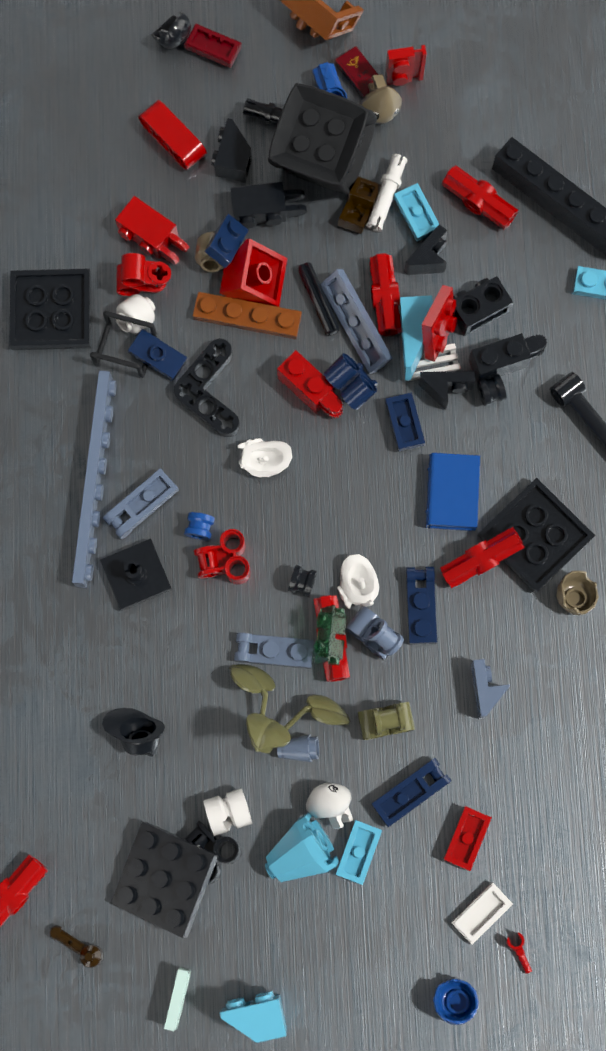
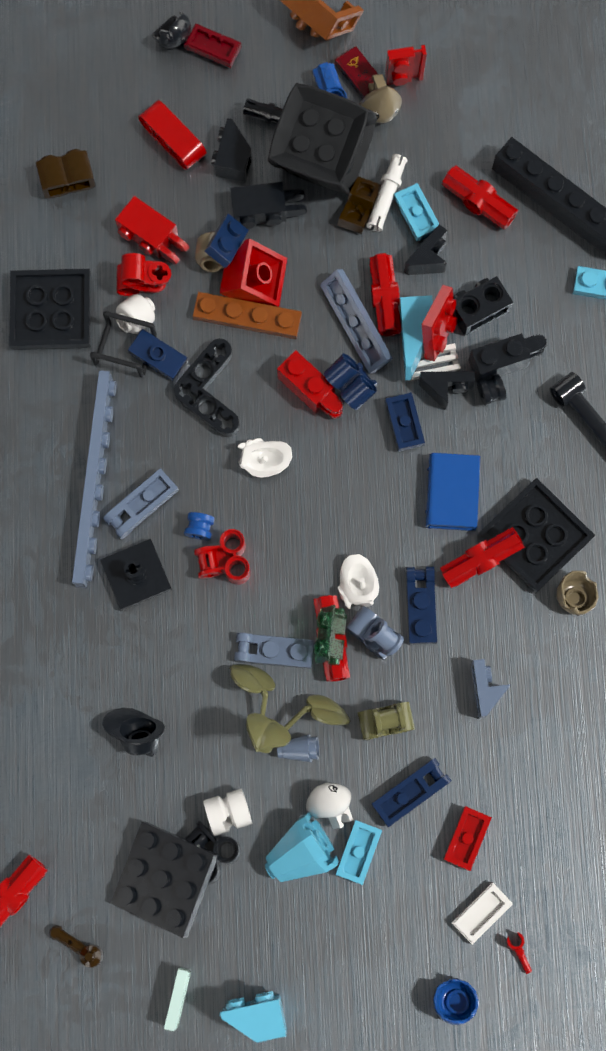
(65, 173): none -> dark brown brick
(302, 581): black wheel -> none
(318, 299): black axle -> none

